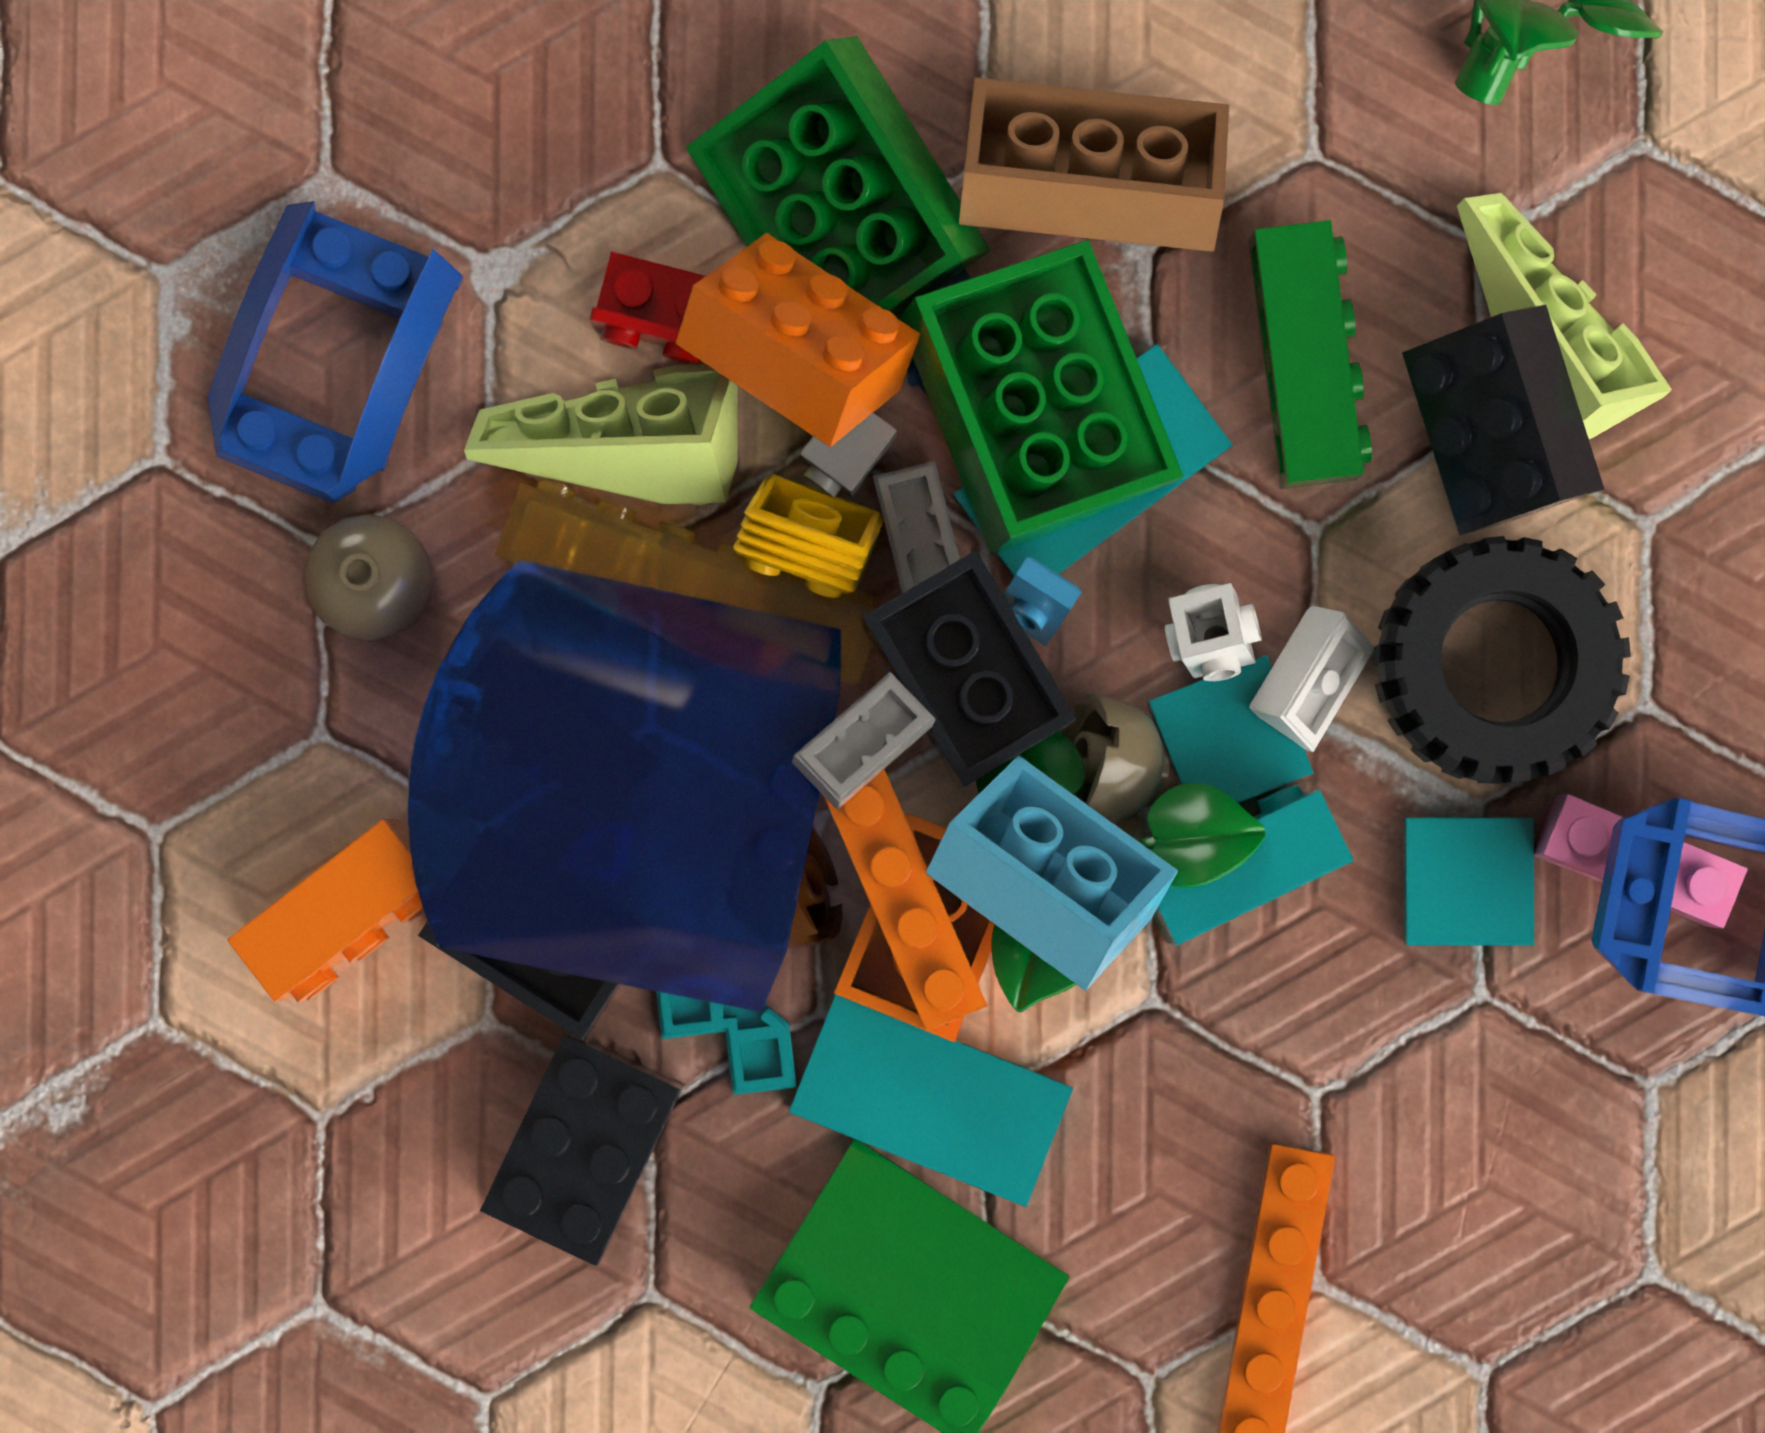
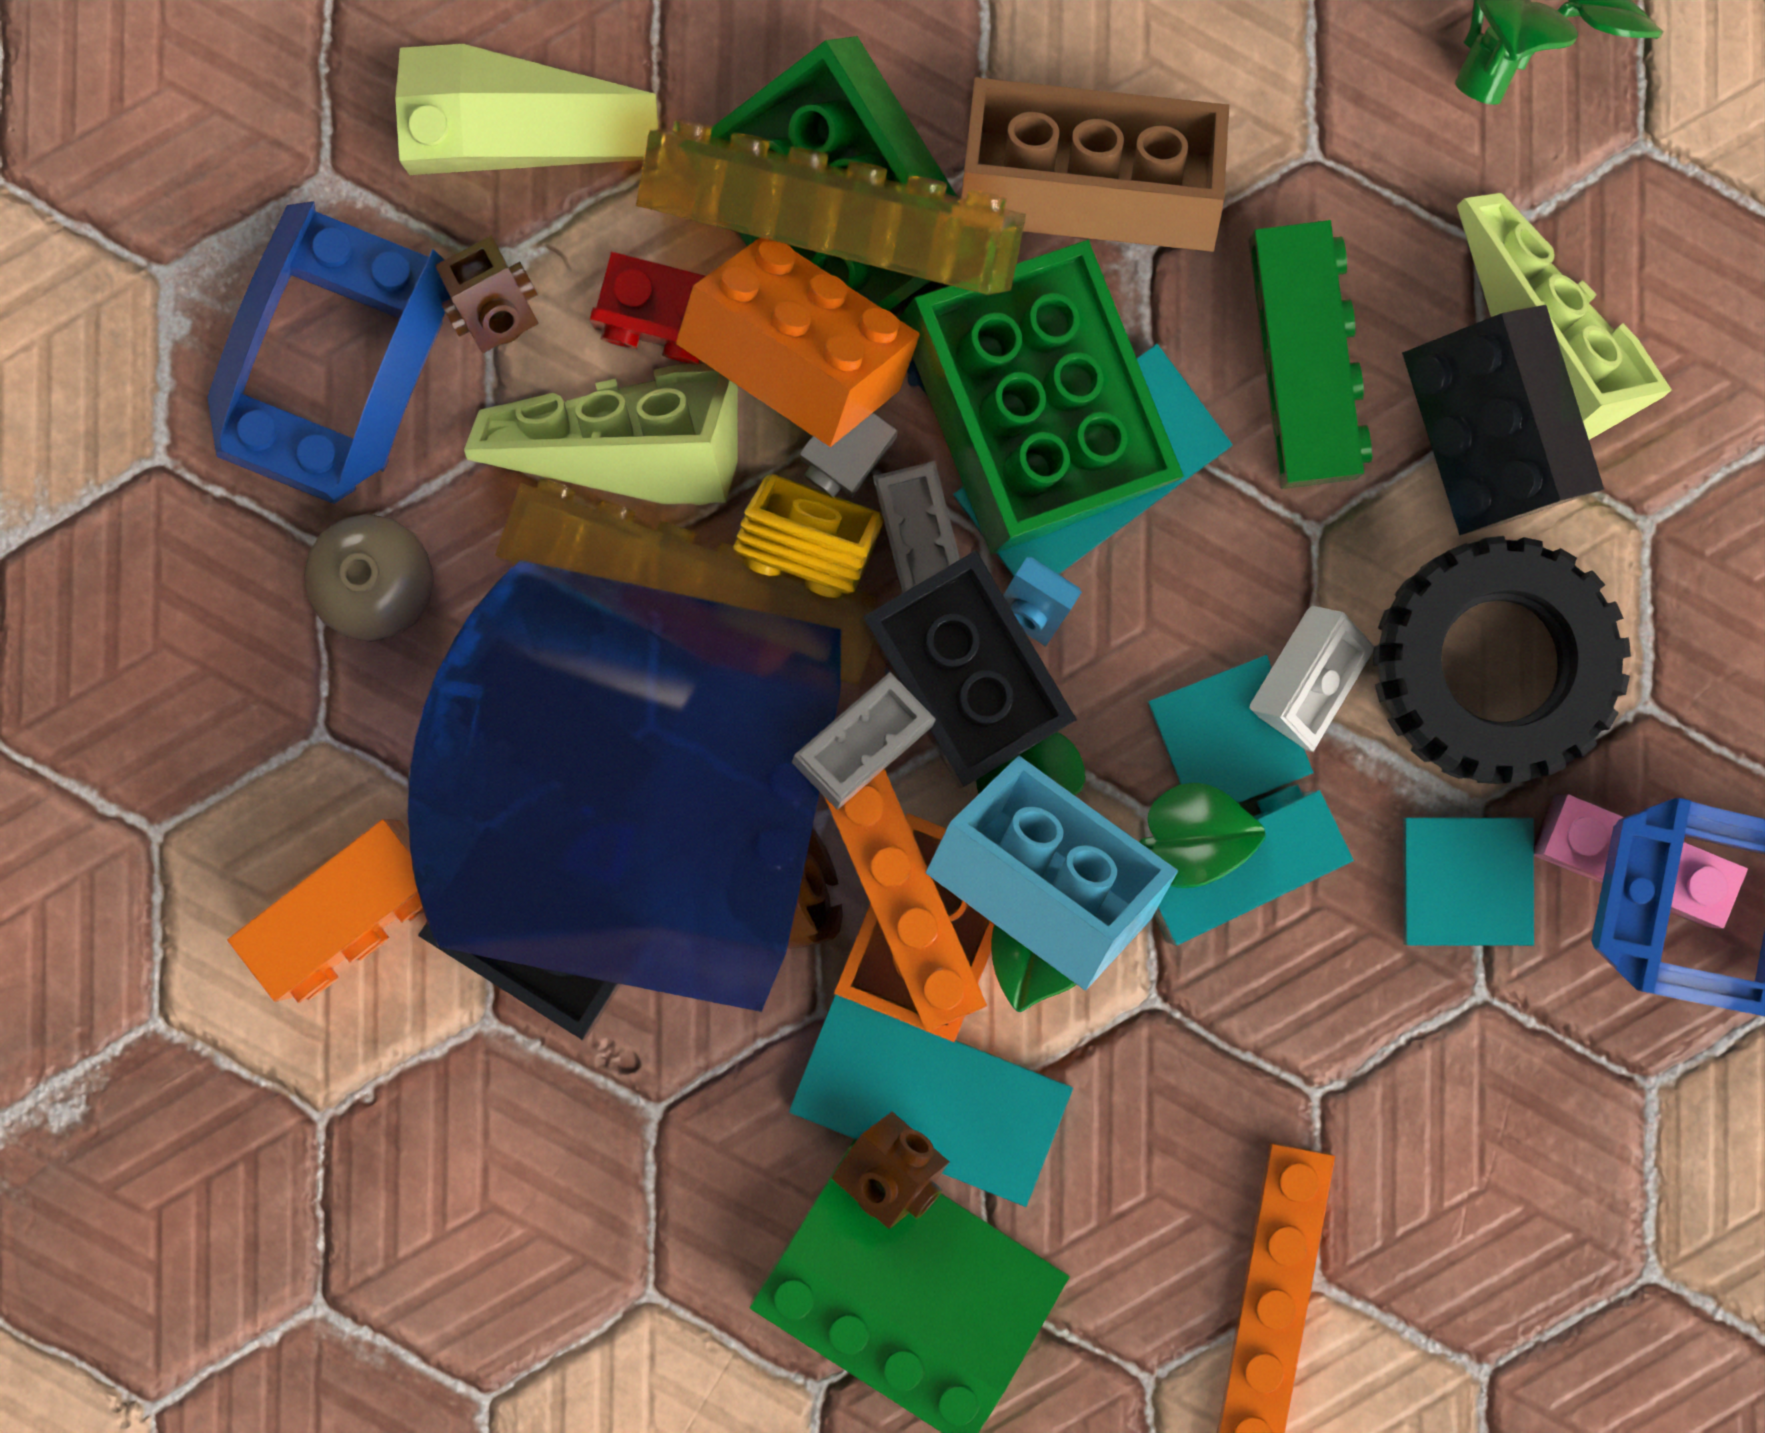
(487, 295): none -> reddish brown brick
(496, 111): none -> yellowish green wedge
(582, 1148): black brick -> none
(756, 1041): teal tile -> none
(831, 208): none -> clear yellow brick
(892, 1171): none -> reddish brown brick
(1119, 756): dark tan cylinder -> none
(1204, 613): white brick -> none

